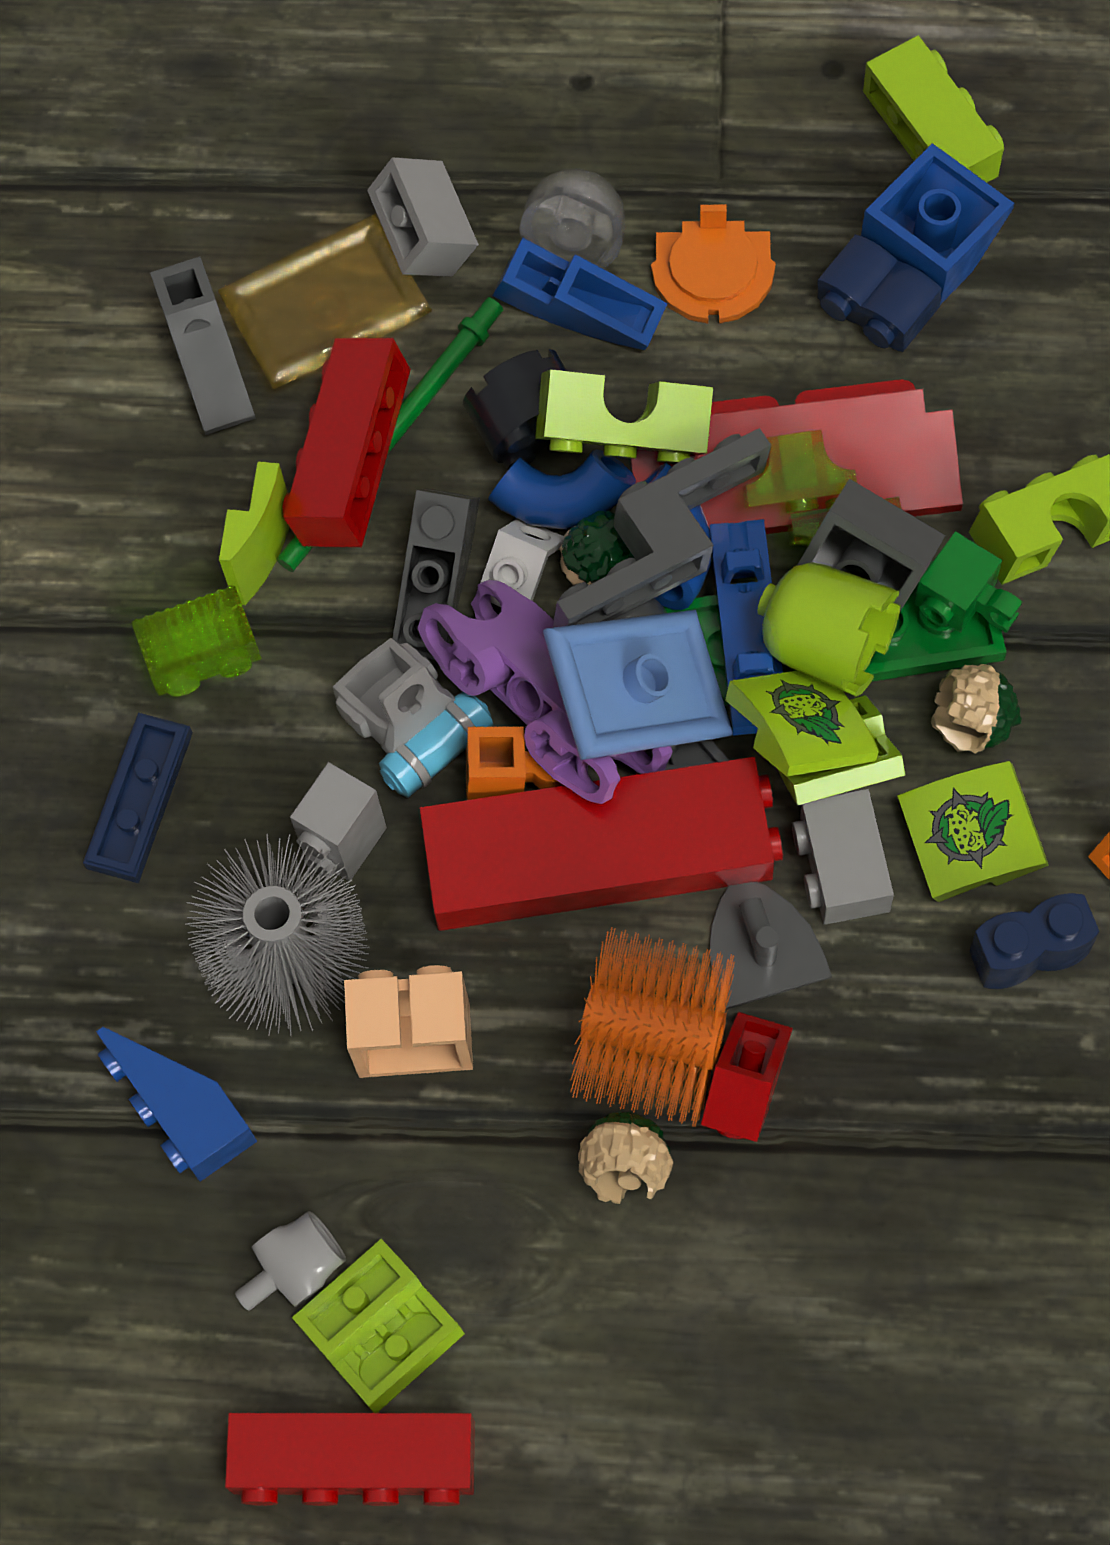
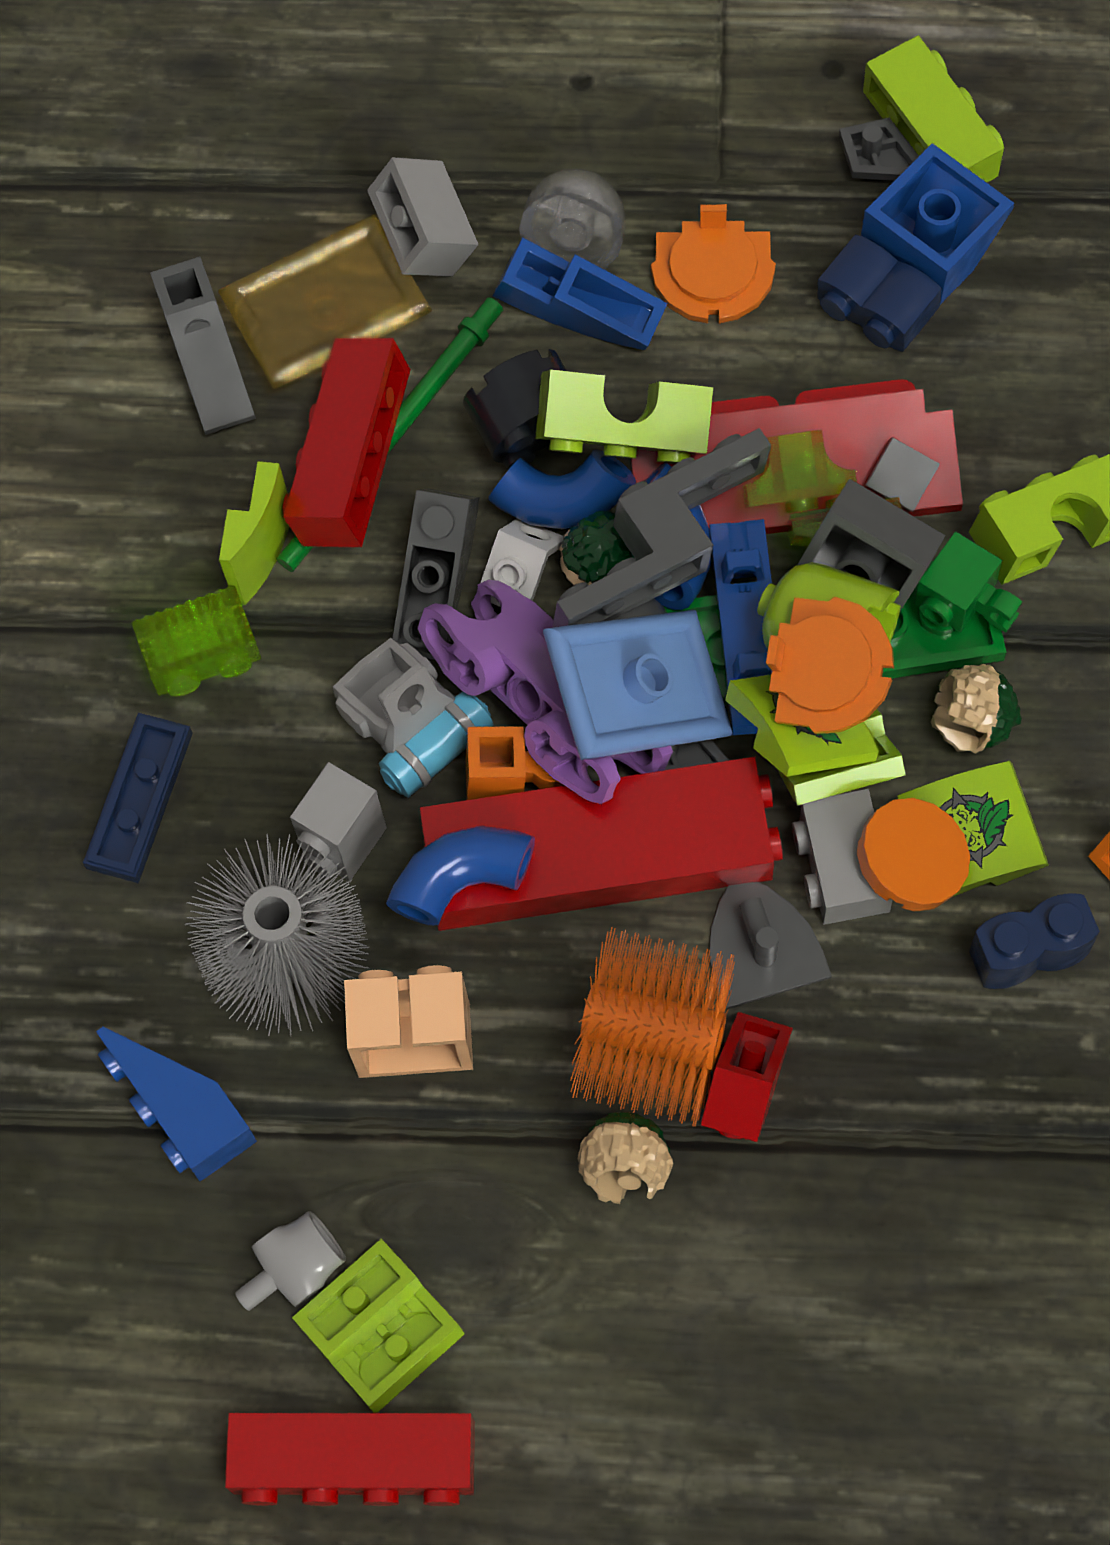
(455, 863): none -> blue cylinder
(829, 665): none -> orange piece
(876, 150): none -> dark grey piece
(902, 474): none -> tile
(913, 854): none -> orange tile

